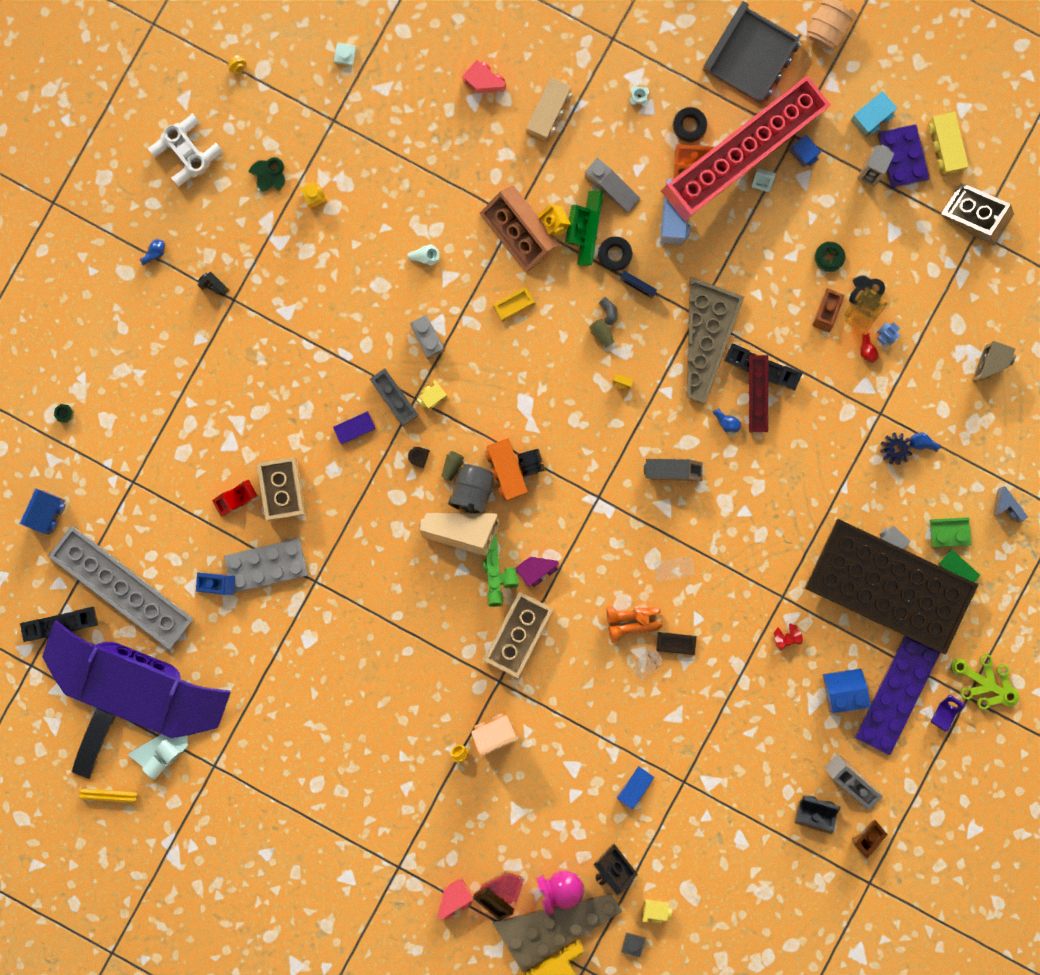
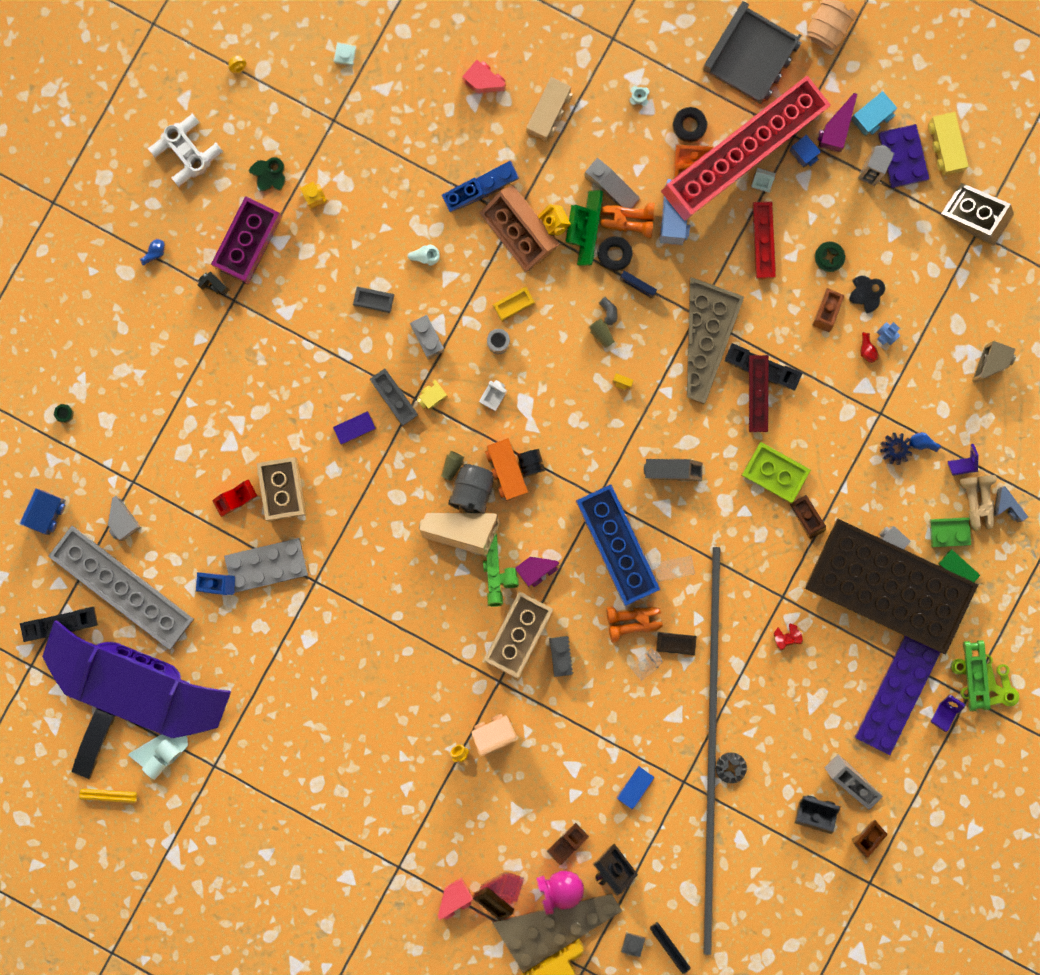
(121, 520): none -> light grey slope
(246, 240): none -> magenta brick
(373, 299): none -> dark grey tile
(418, 456): dark brown tile -> none
(480, 187): none -> blue slope
(493, 395): none -> white bracket
(498, 341): none -> light grey piece
(561, 656): none -> dark grey brick
(568, 843): none -> reddish brown slope
(617, 545): none -> blue brick
(621, 224): none -> orange piece
(656, 911): light yellow brick -> none
(670, 948): none -> black axle
(711, 751): none -> dark grey piece
(728, 423): blue animal -> none
(735, 759): none -> dark grey gear
(764, 240): none -> red plate
(776, 472): none -> lime plate
(808, 517): none -> reddish brown slope
(835, 131): none -> magenta slope
(846, 691): blue slope -> none
(865, 310): clear yellow brick -> none
(965, 465): none -> dark purple bracket
(976, 675): none -> bright green plate
(987, 507): none -> tan piece

